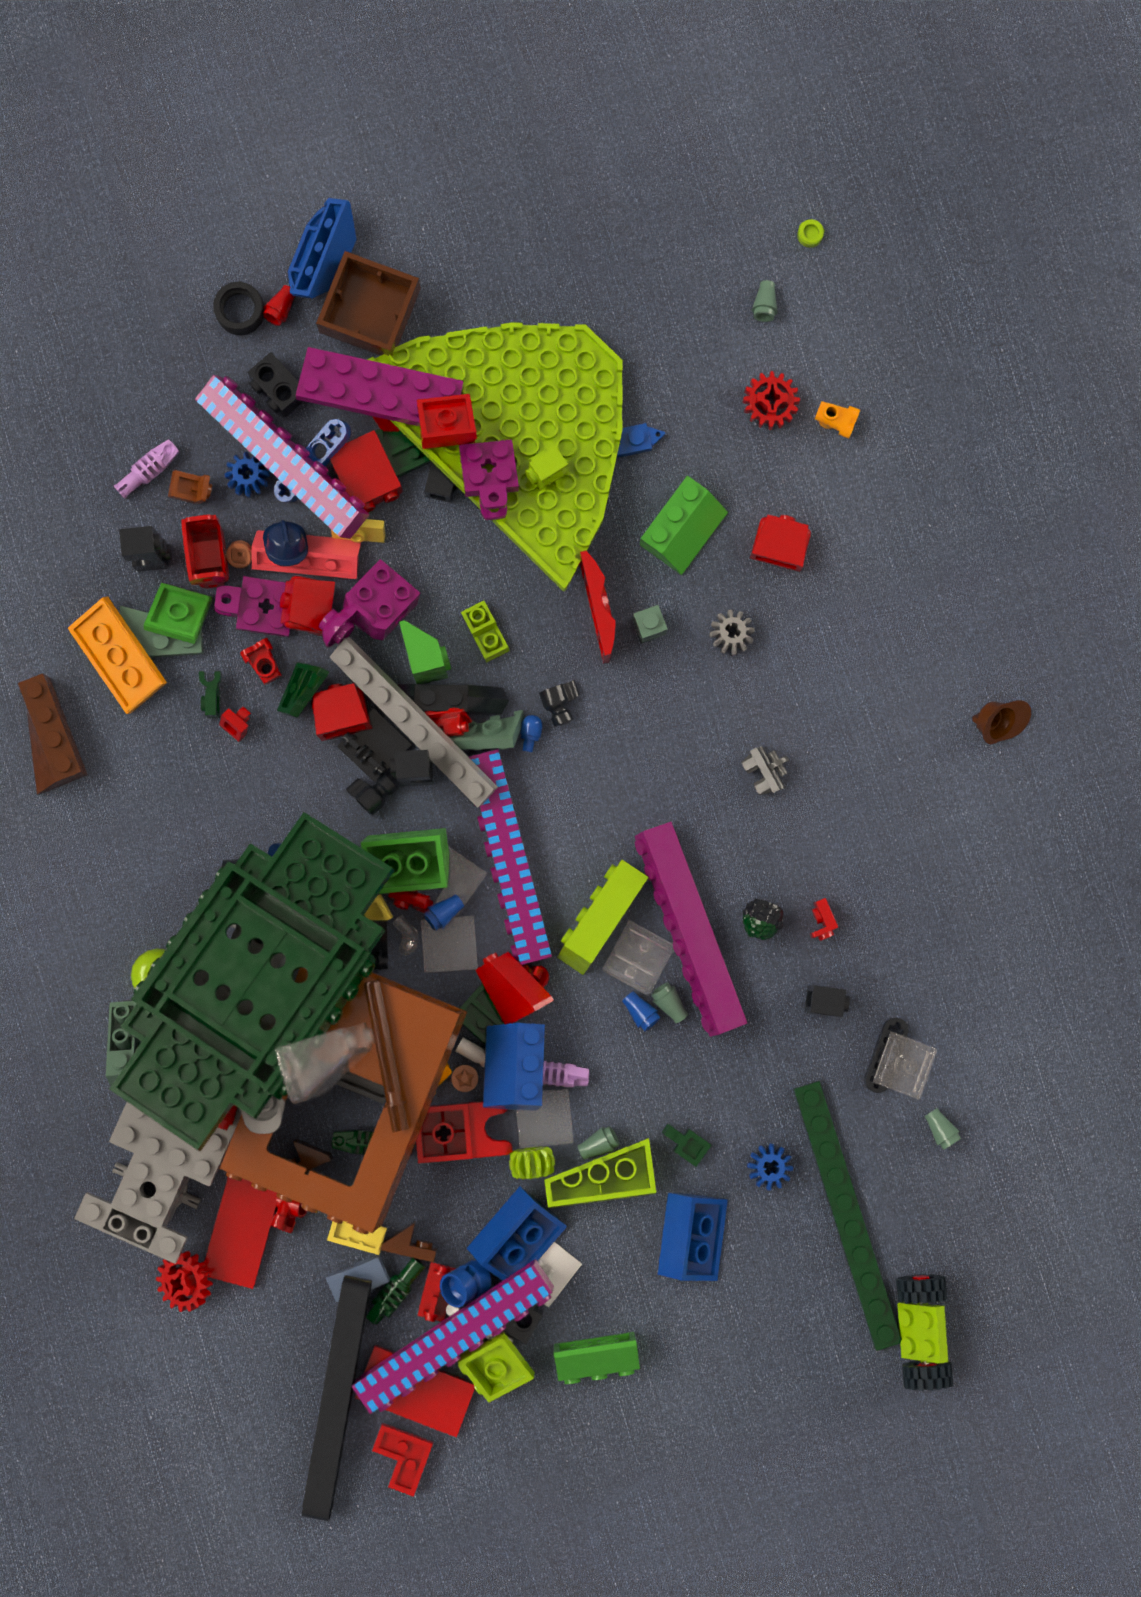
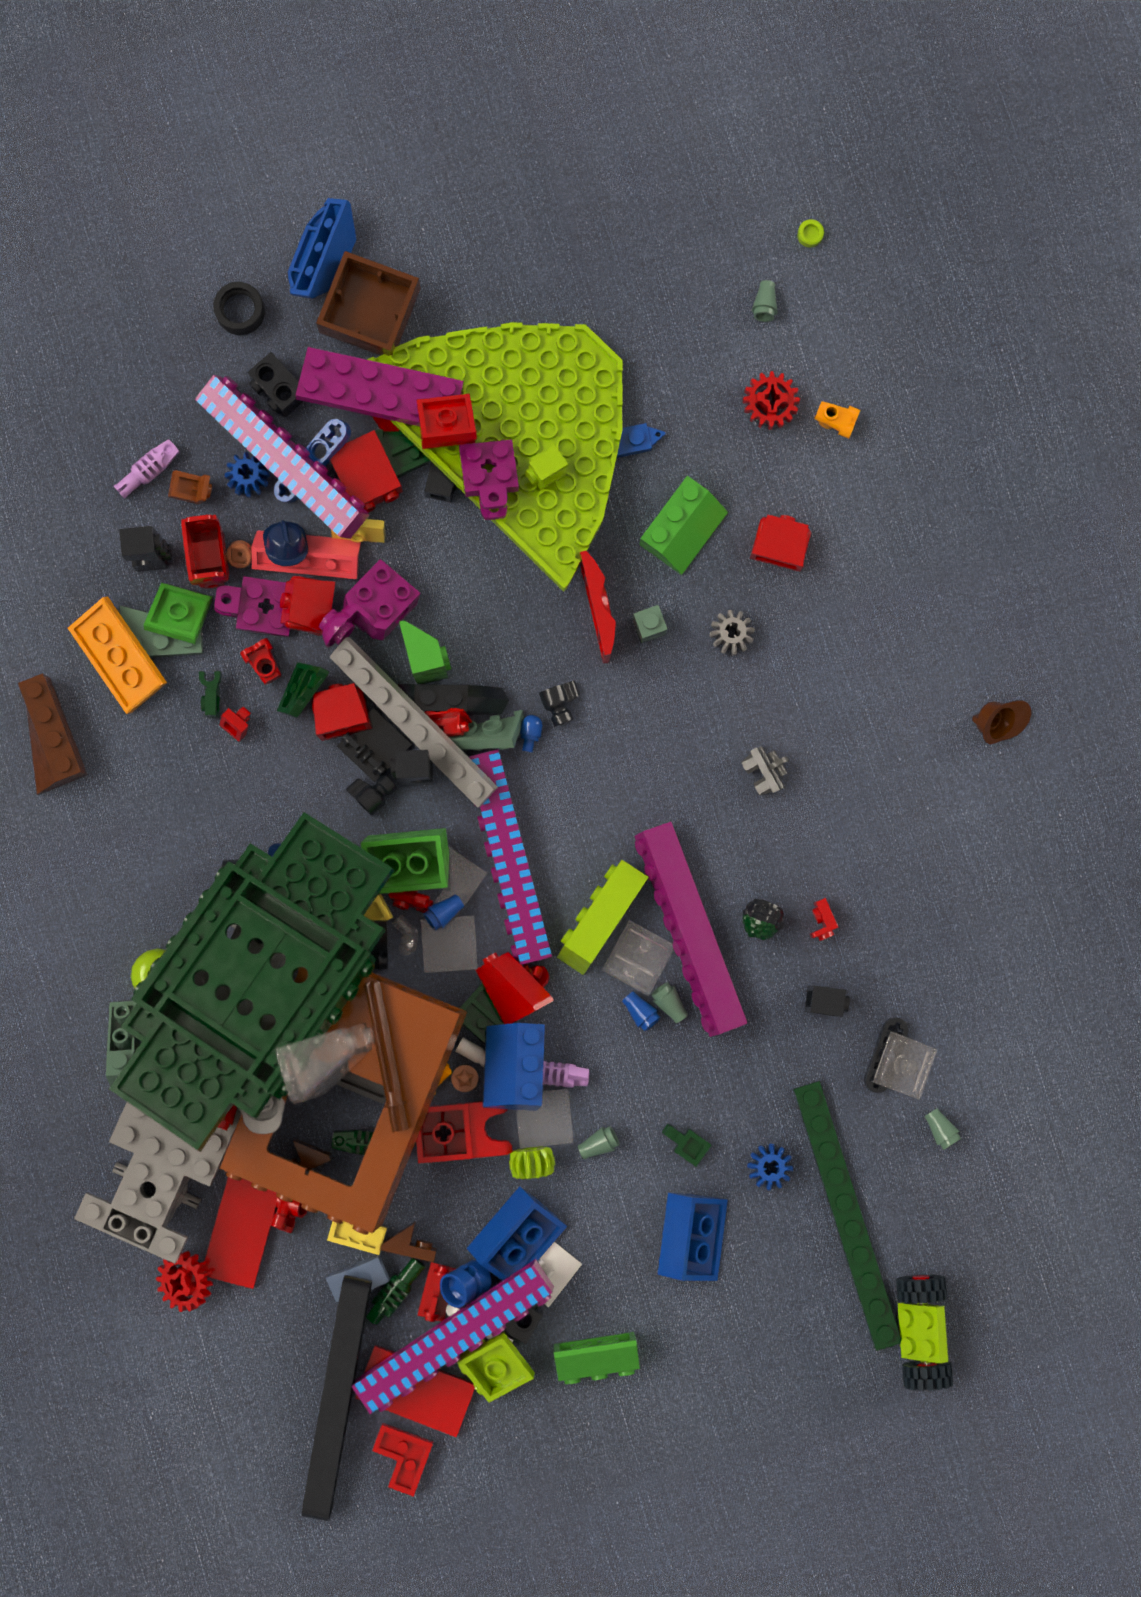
(279, 306): red cone -> none
(485, 631): lime slope -> none
(610, 1177): lime wedge -> none

